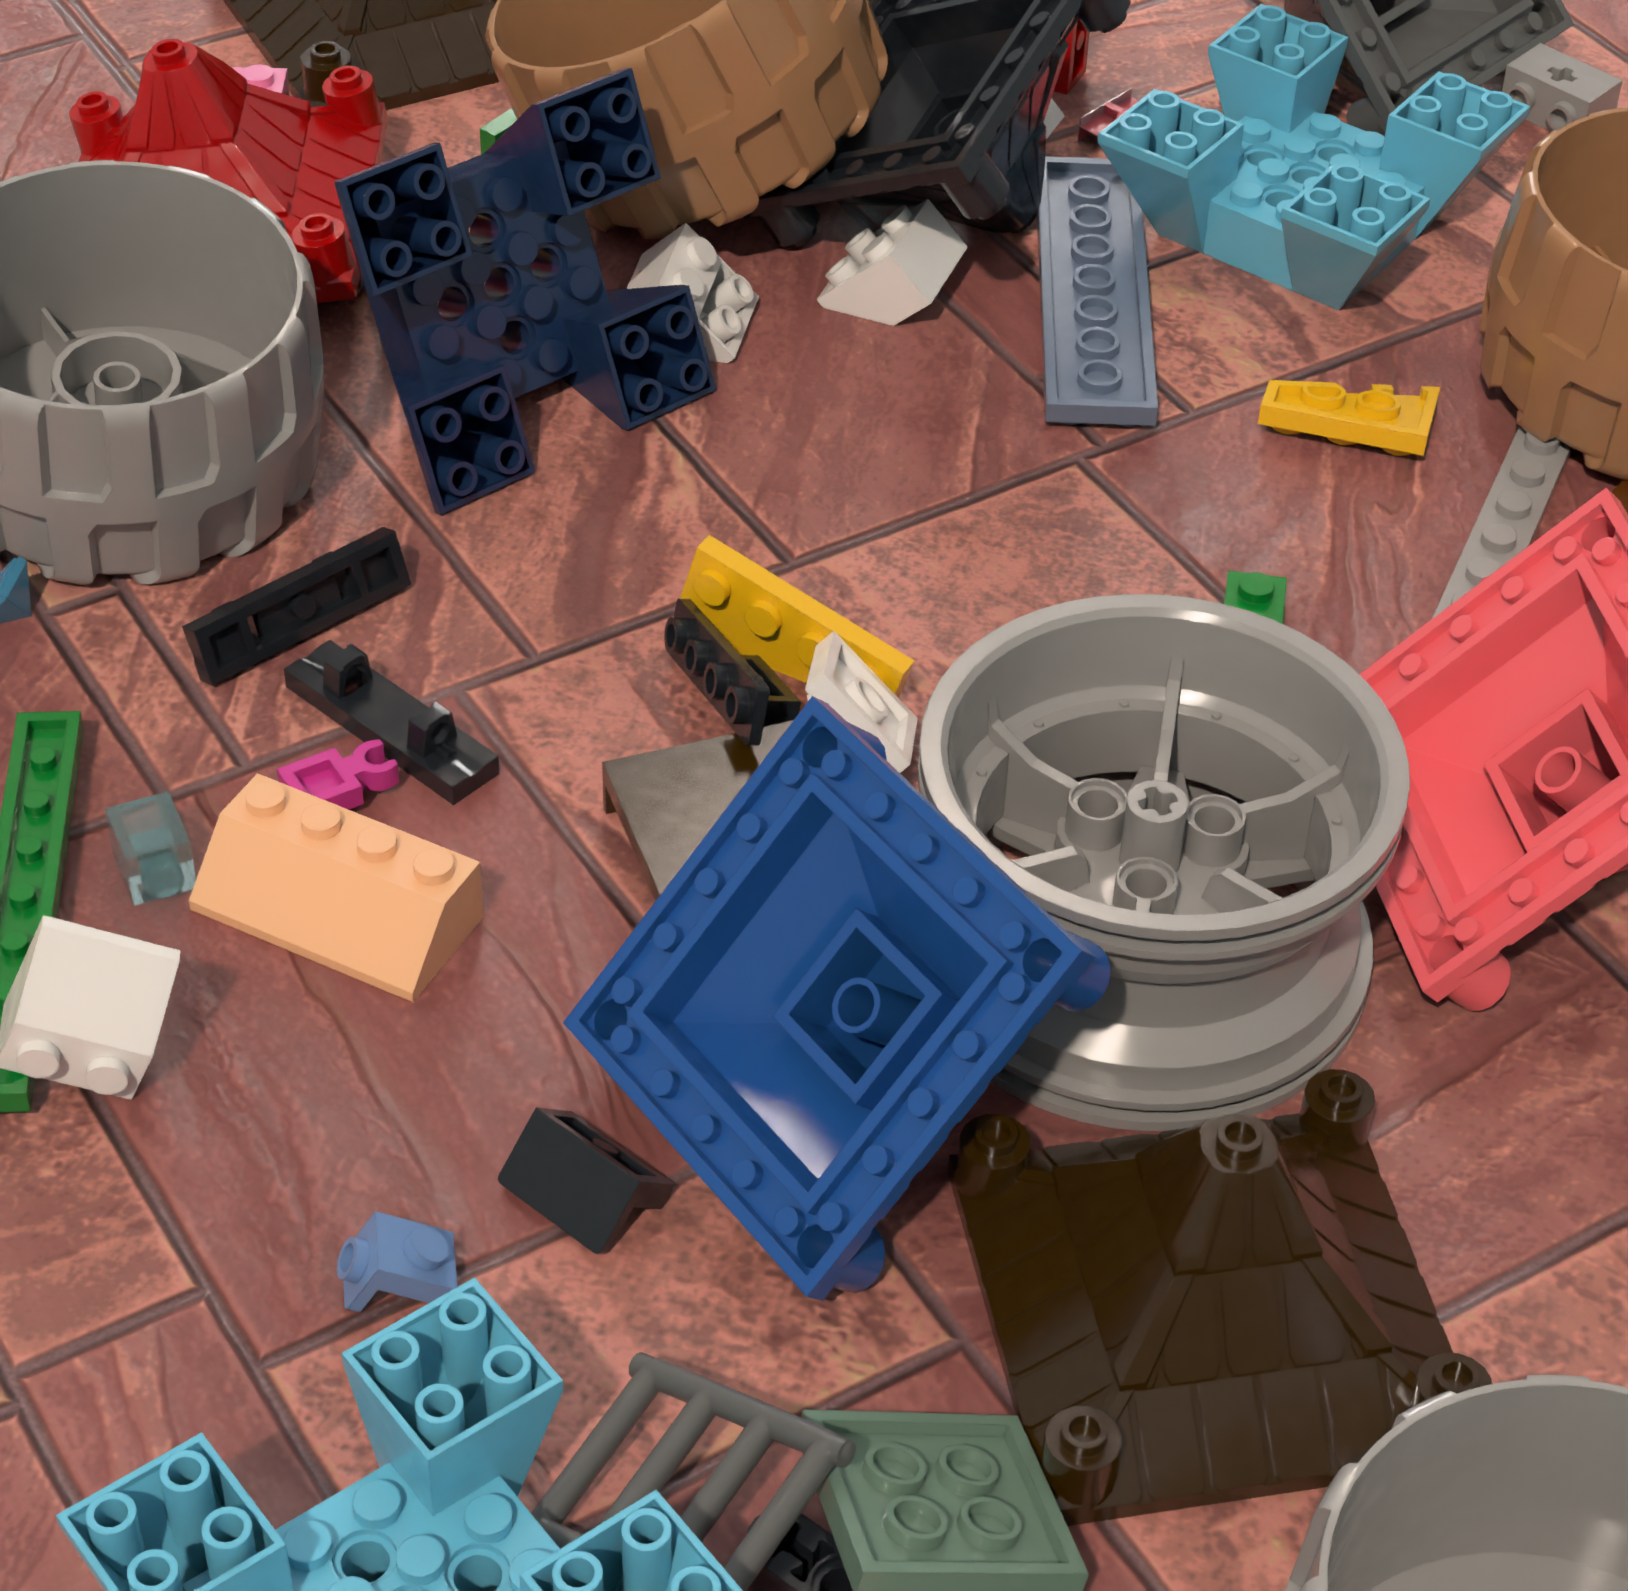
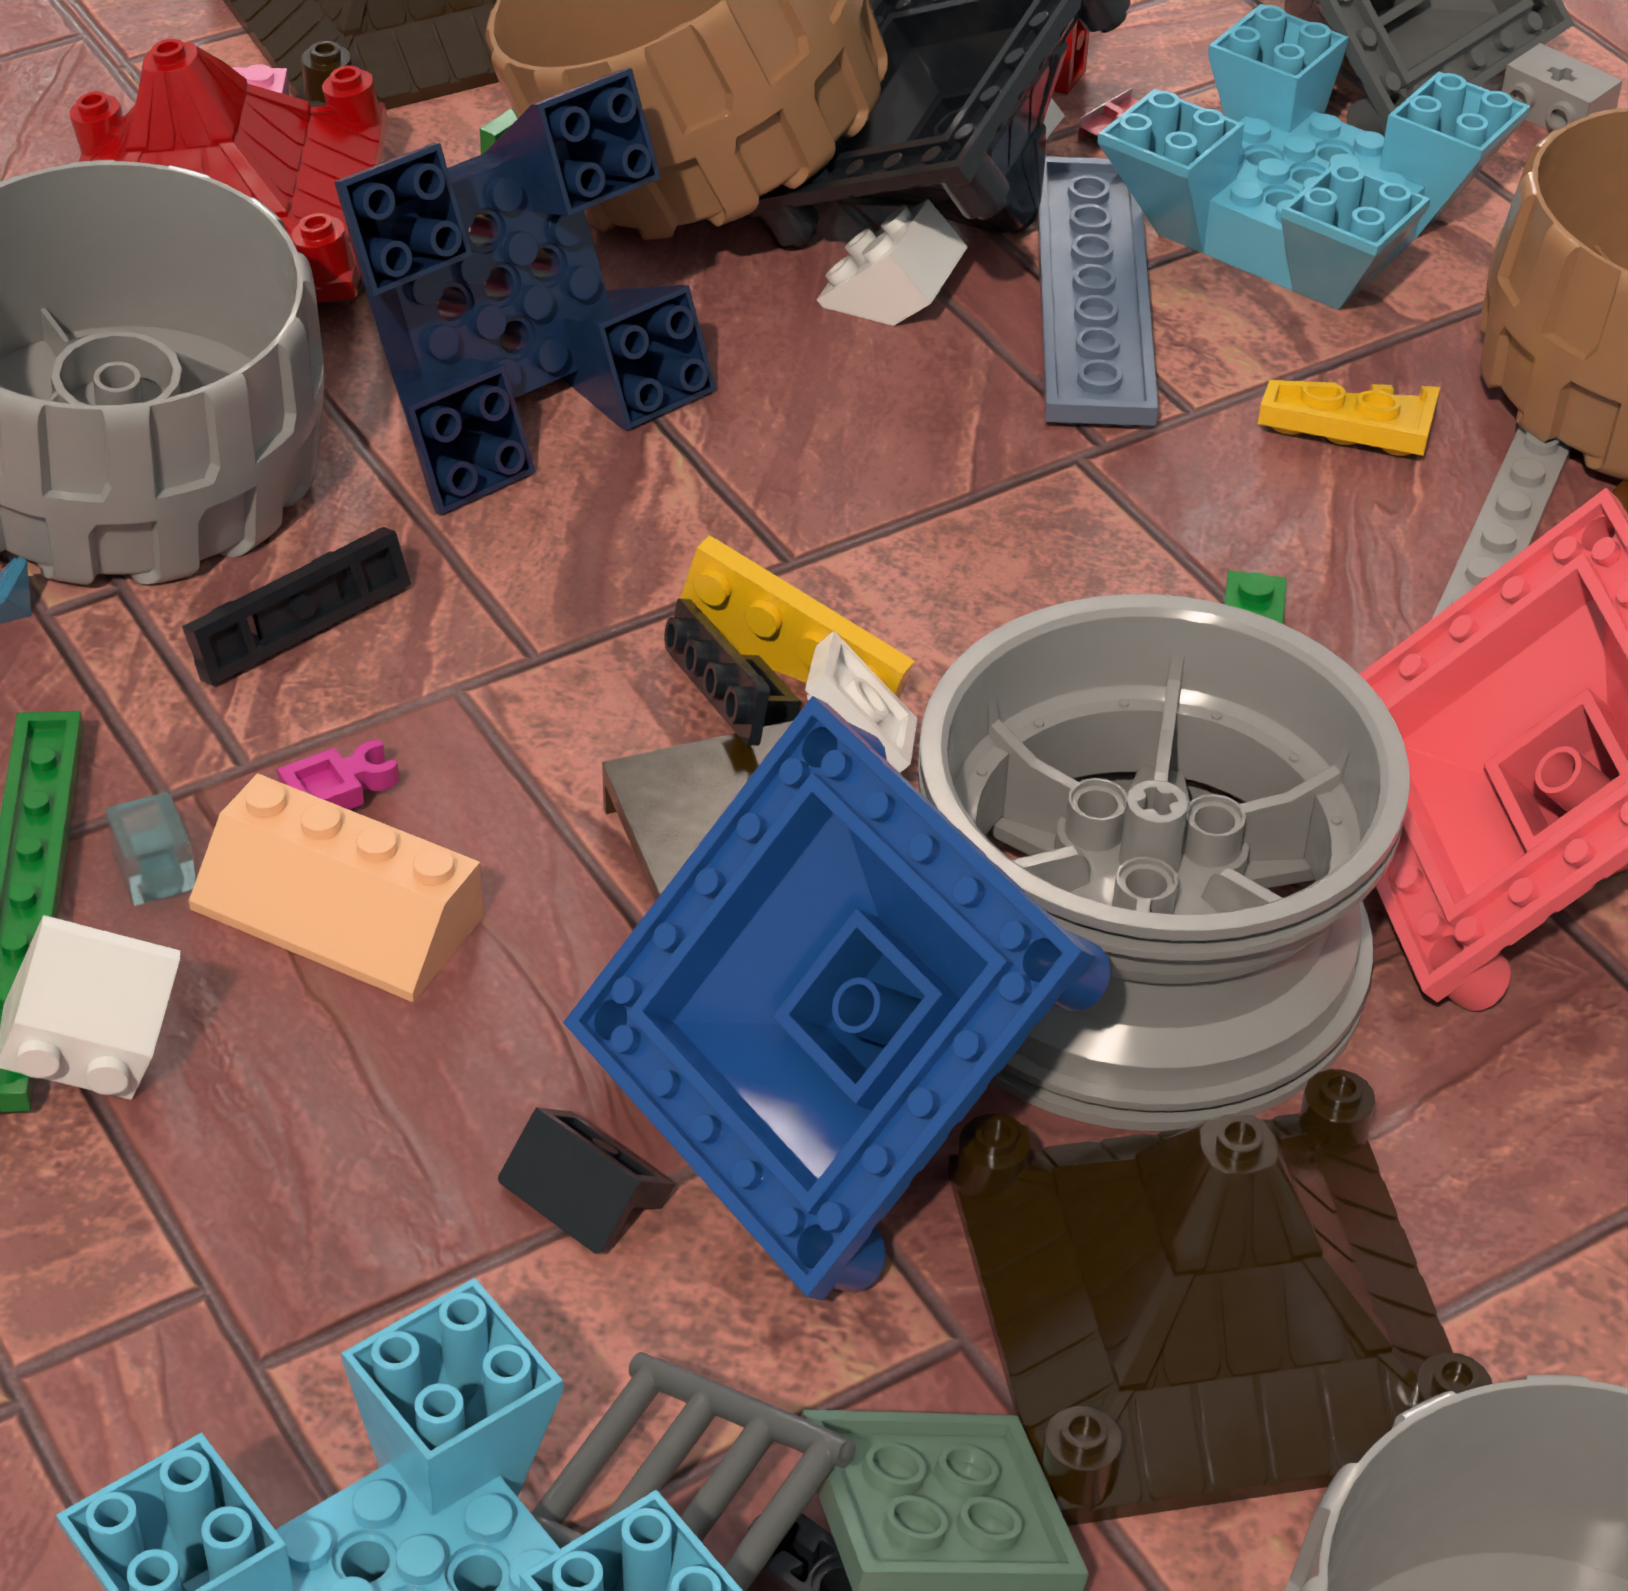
(374, 708): black hinge -> none
(396, 1259): medium blue bracket -> none
(720, 296): white slope -> none

